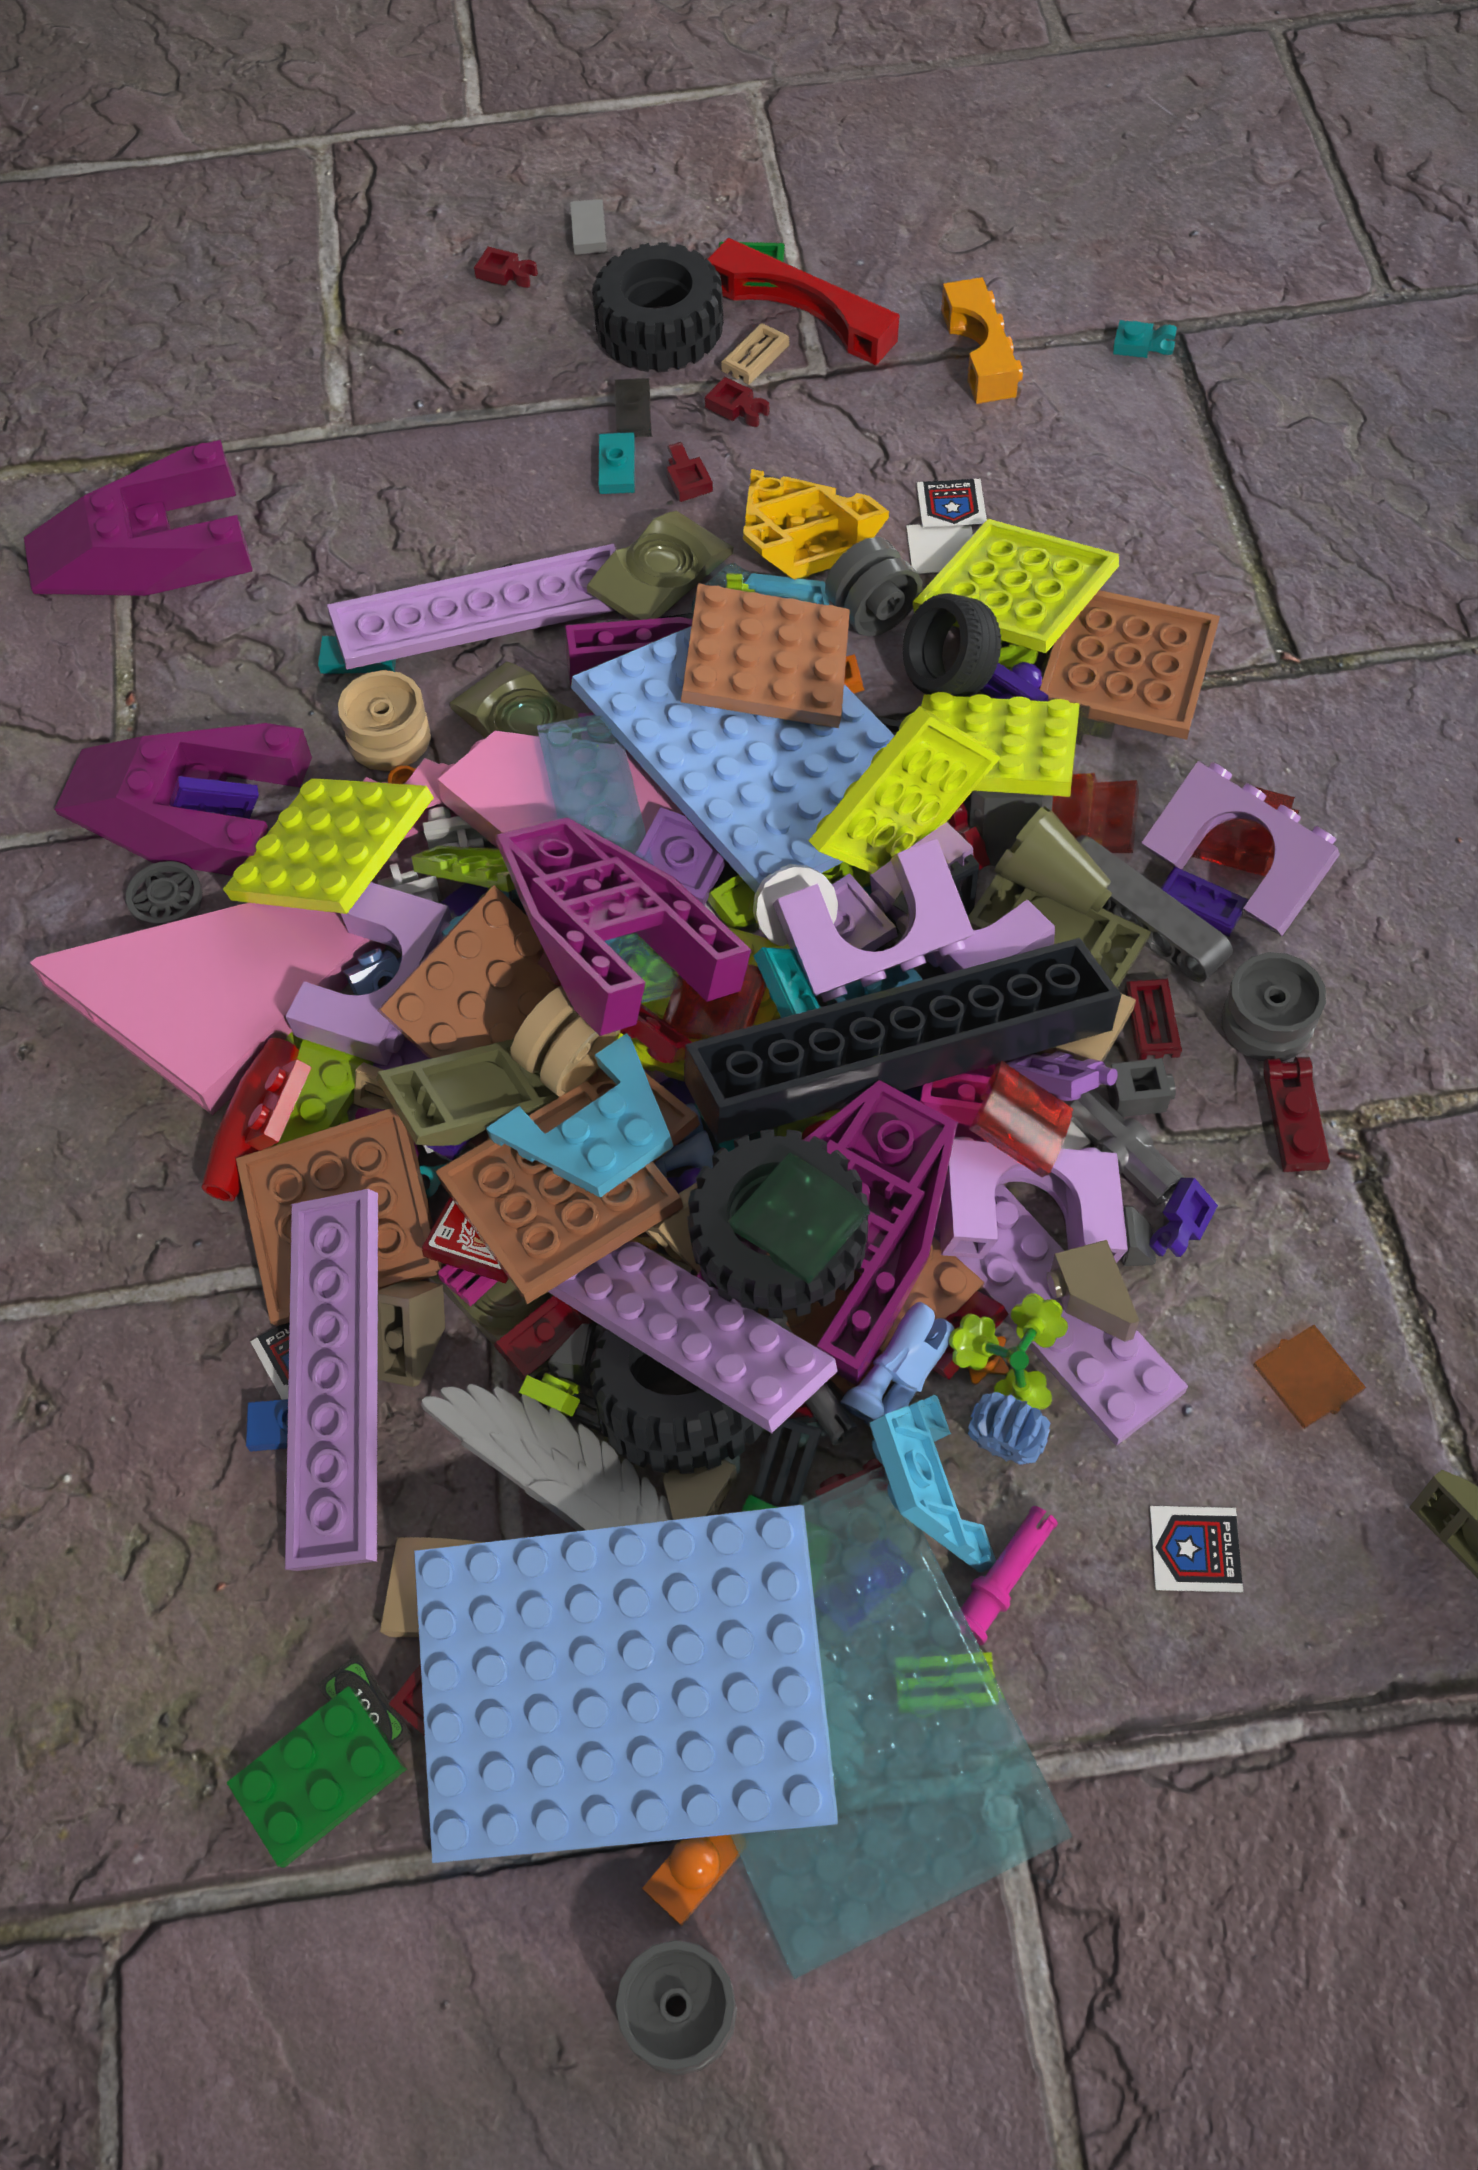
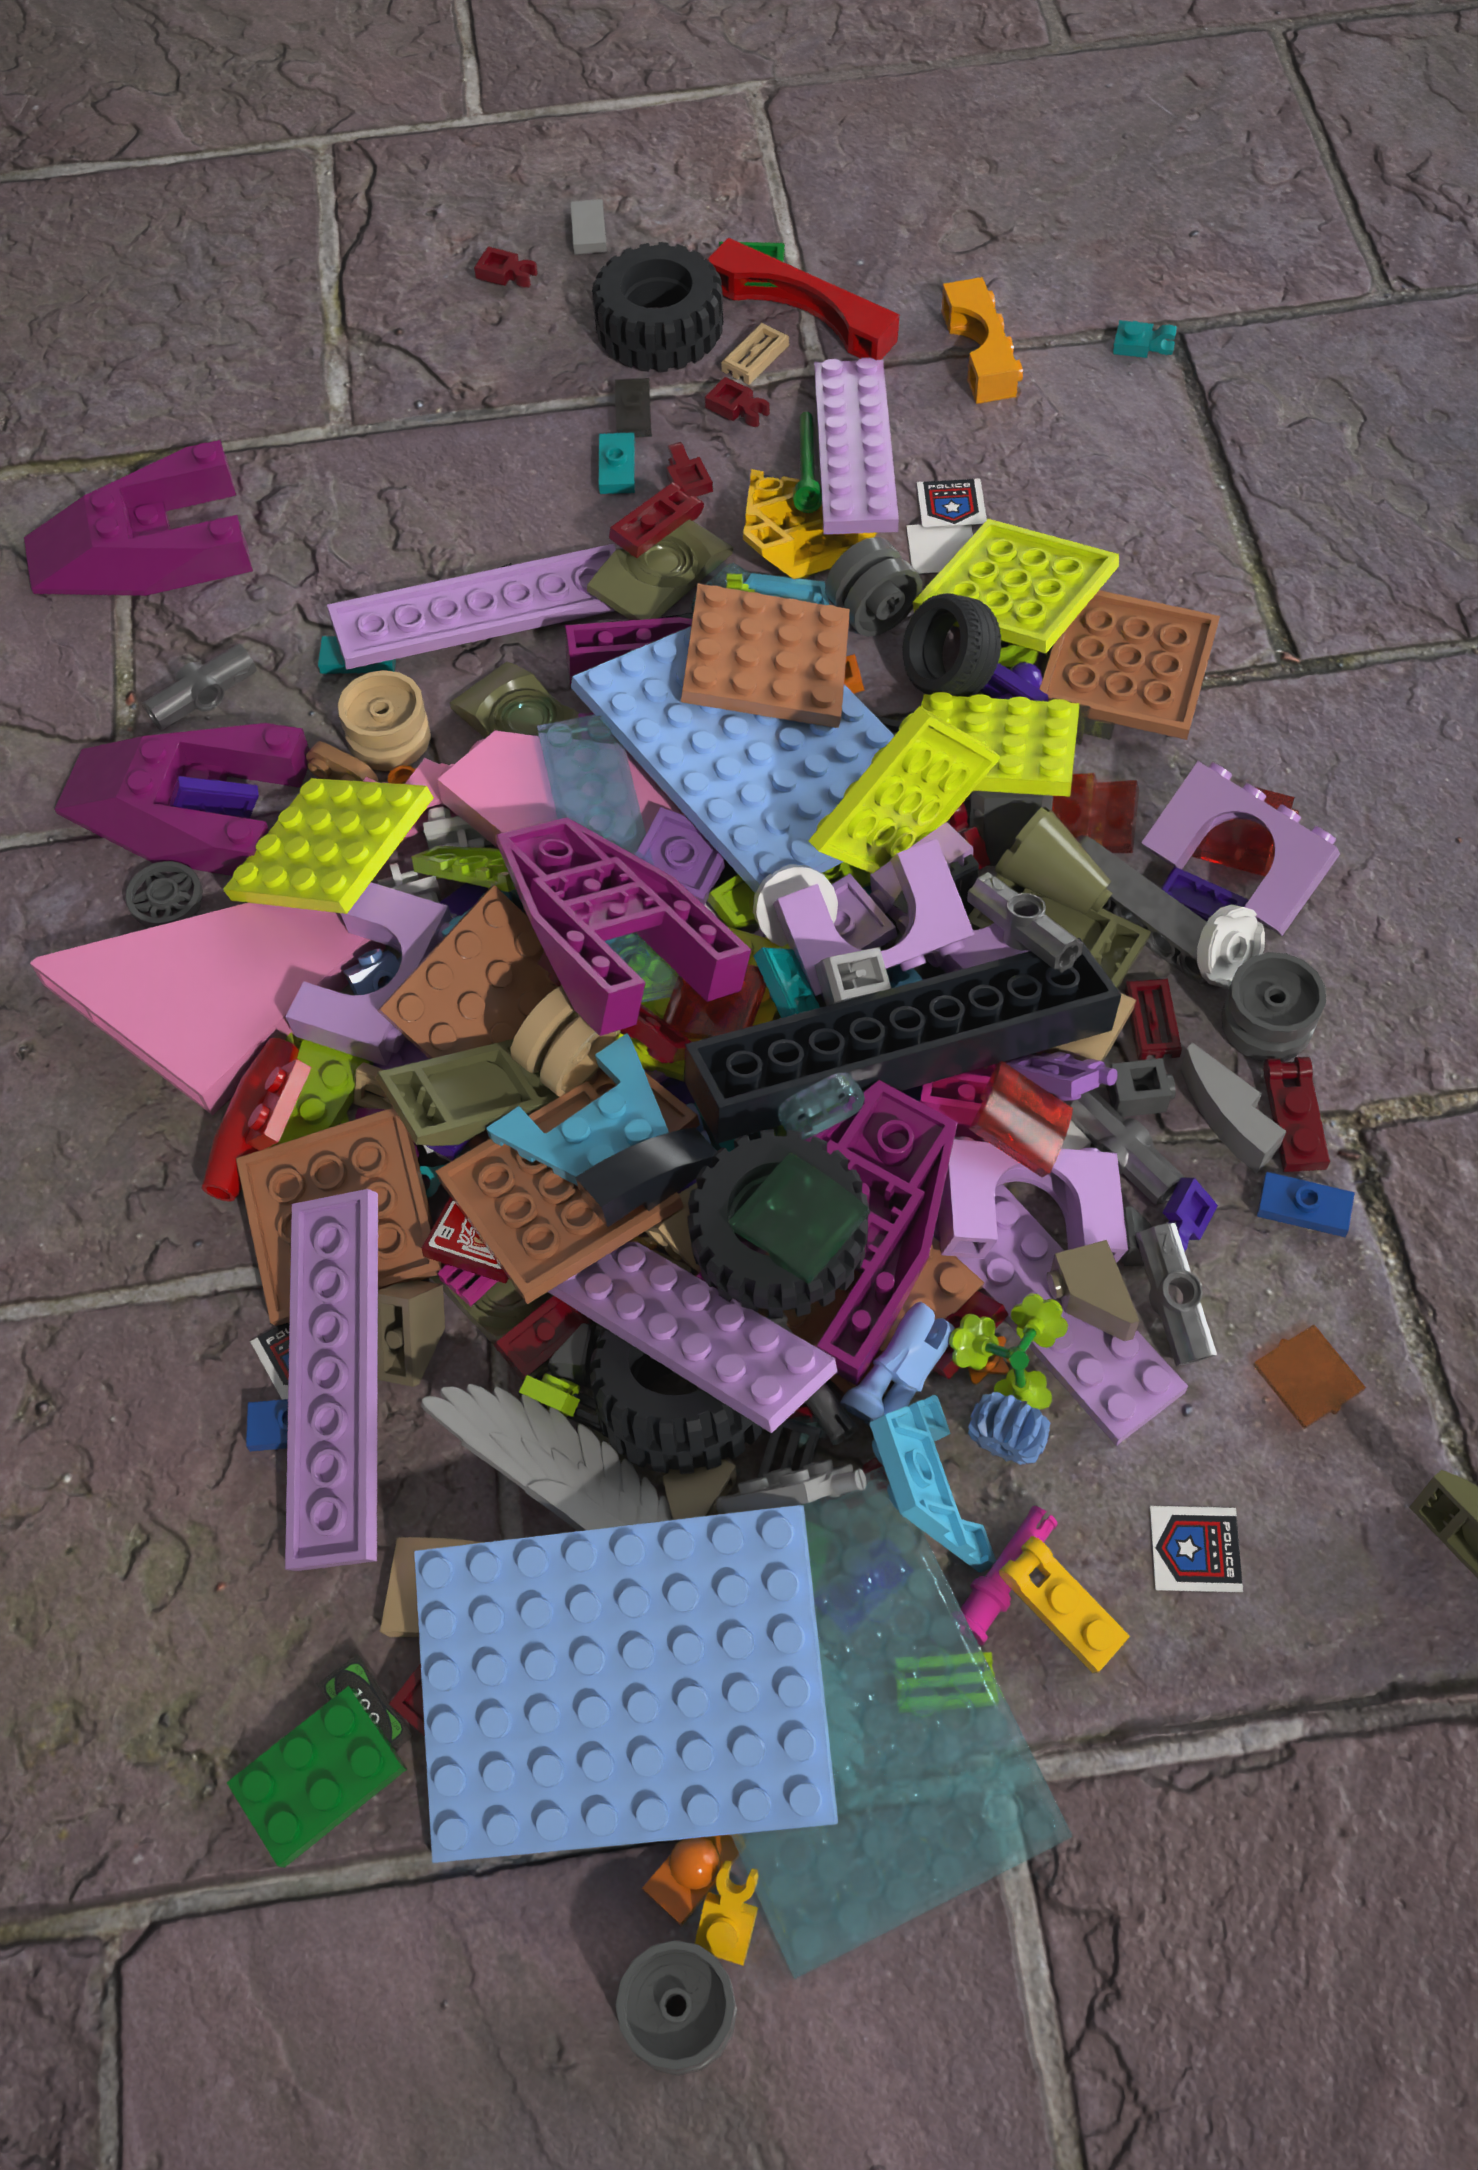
(199, 686): none -> flat silver piece
(334, 764): none -> medium nougat plate
(644, 1173): none -> black slope
(655, 519): none -> dark red plate
(726, 1919): none -> yellow plate
(793, 1488): none -> light grey plate
(807, 492): none -> green piece
(822, 1105): none -> clear light blue beam
(852, 975): none -> light grey slope
(855, 447): none -> lavender plate
(1025, 922): none -> flat silver piece
(1064, 1605): none -> yellow plate
(1184, 1322): none -> flat silver piece
(1228, 942): none -> white tile
(1231, 1109): none -> light grey slope
(1305, 1204): none -> blue plate

